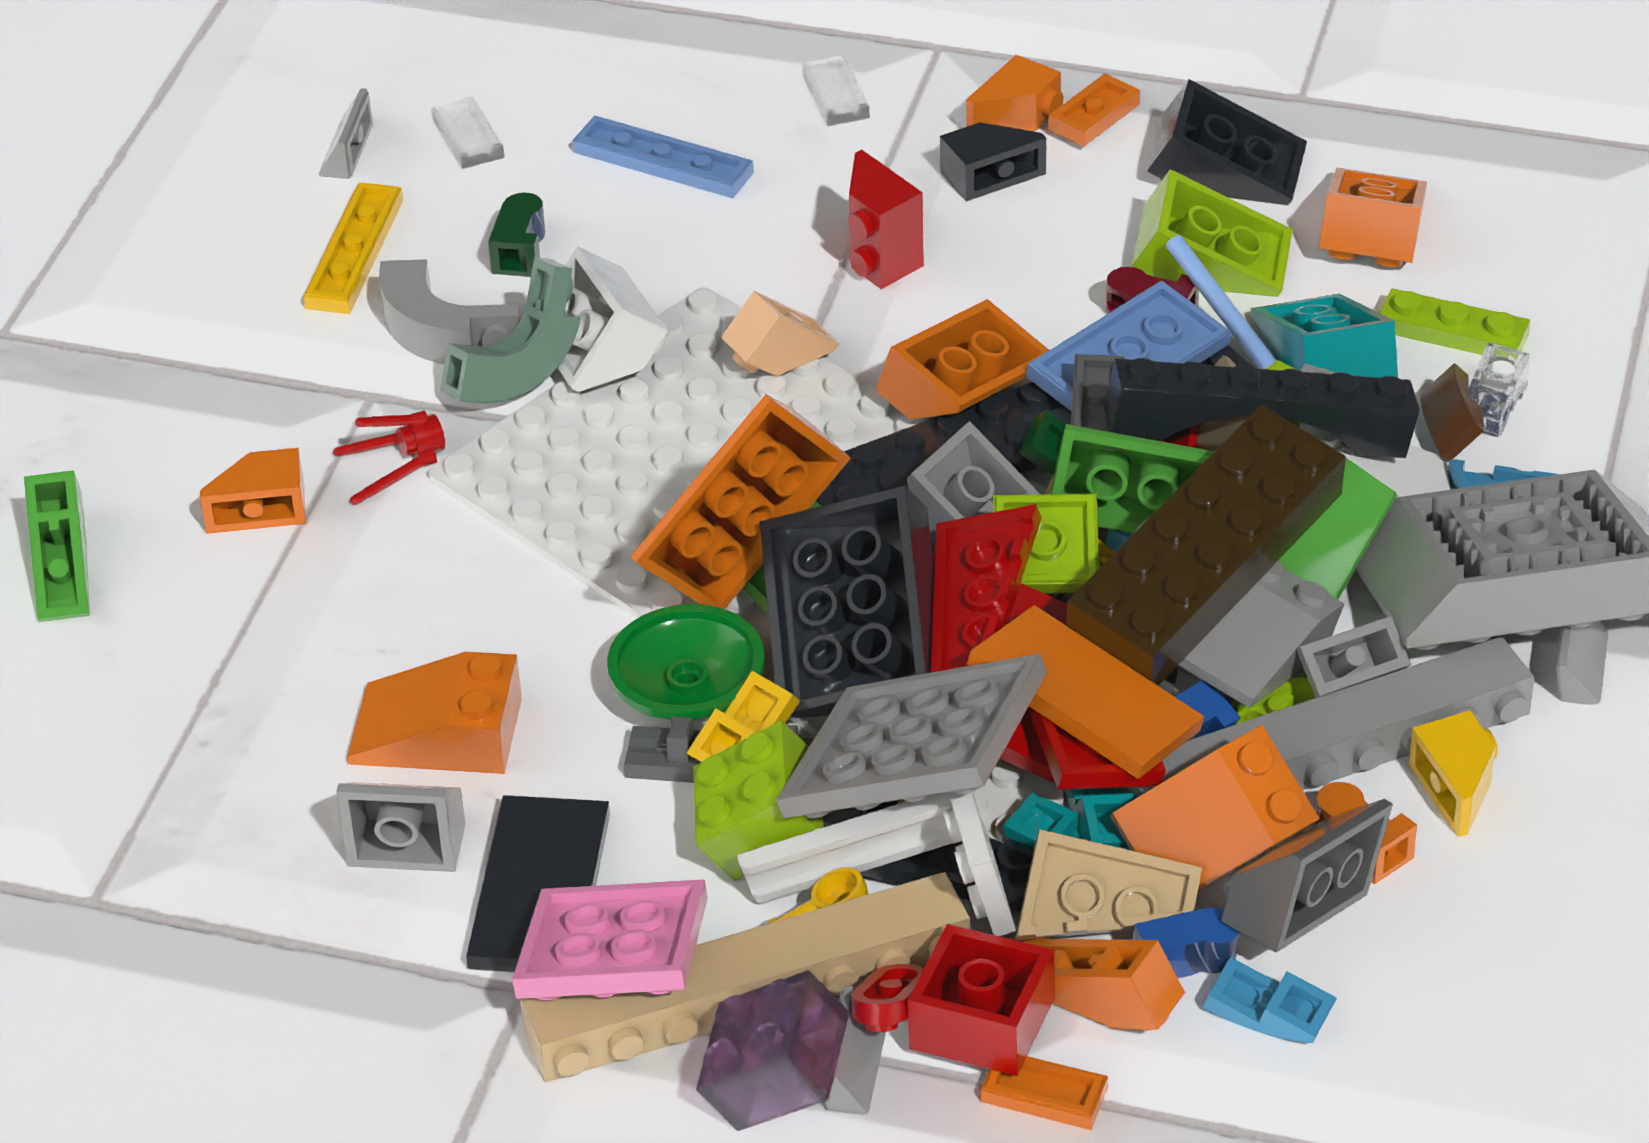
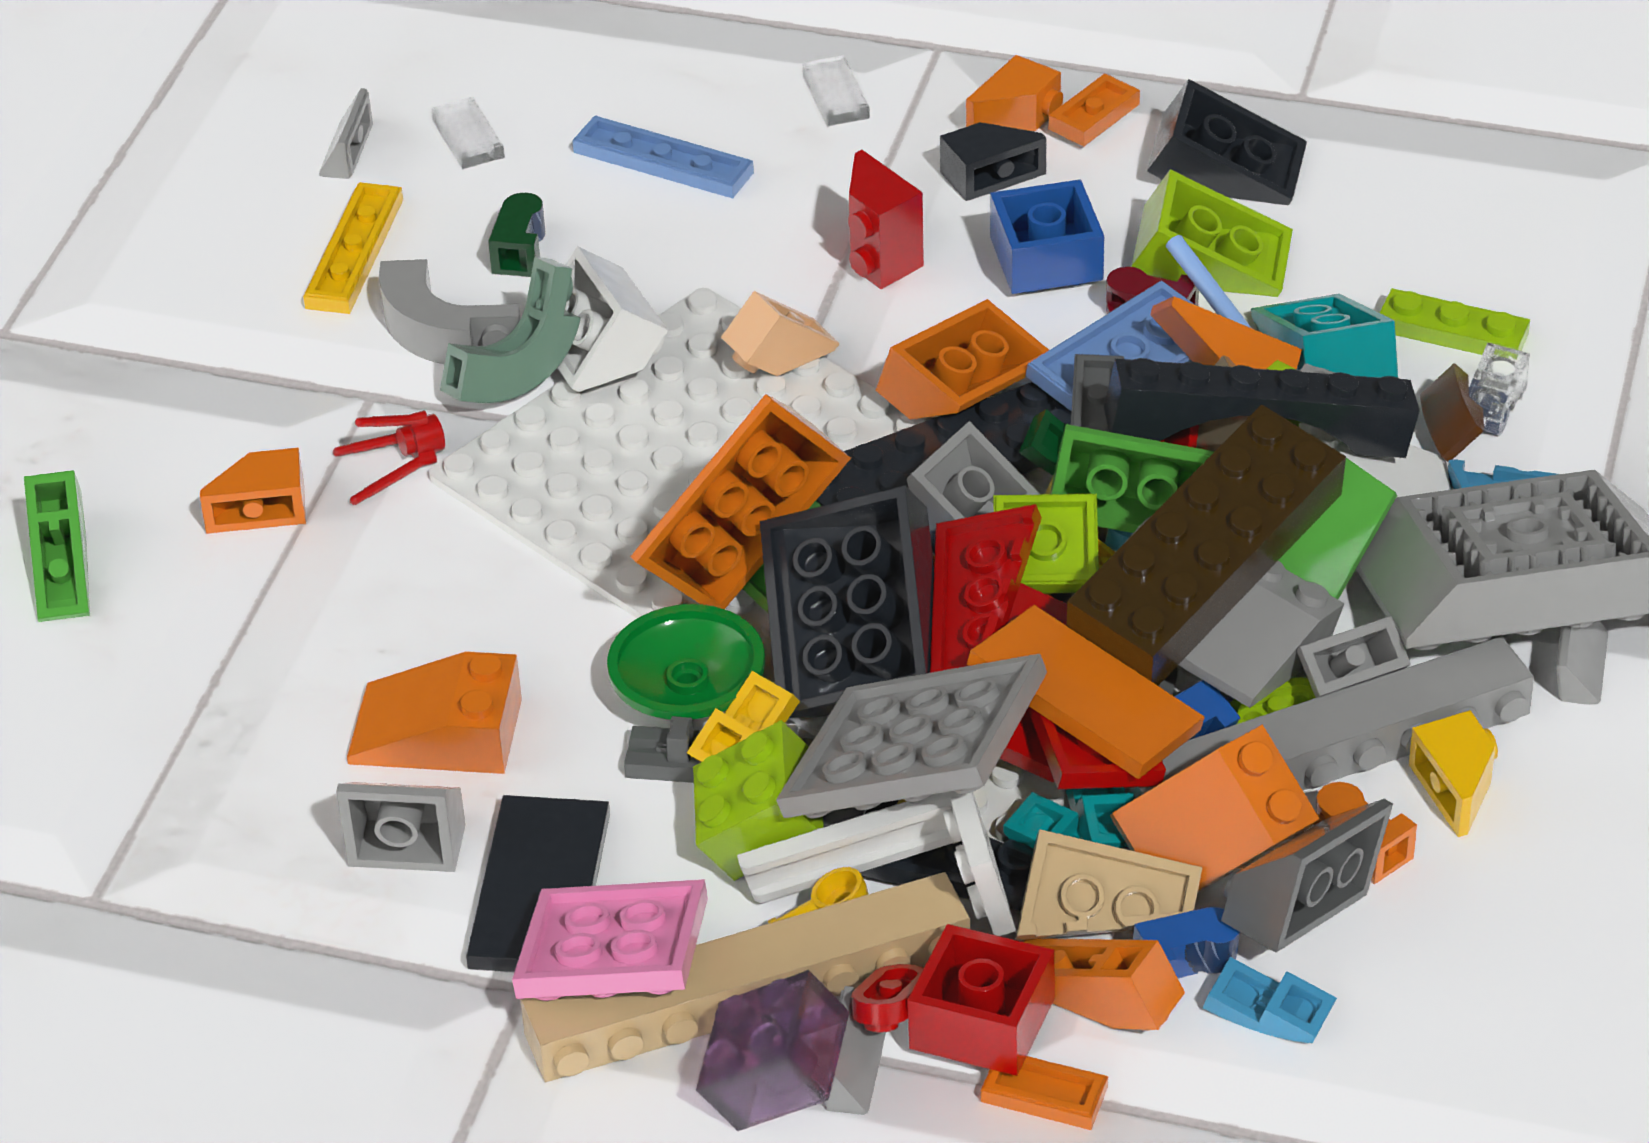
(1046, 236): none -> blue brick
(1209, 336): none -> orange slope
(1372, 216): orange slope -> none

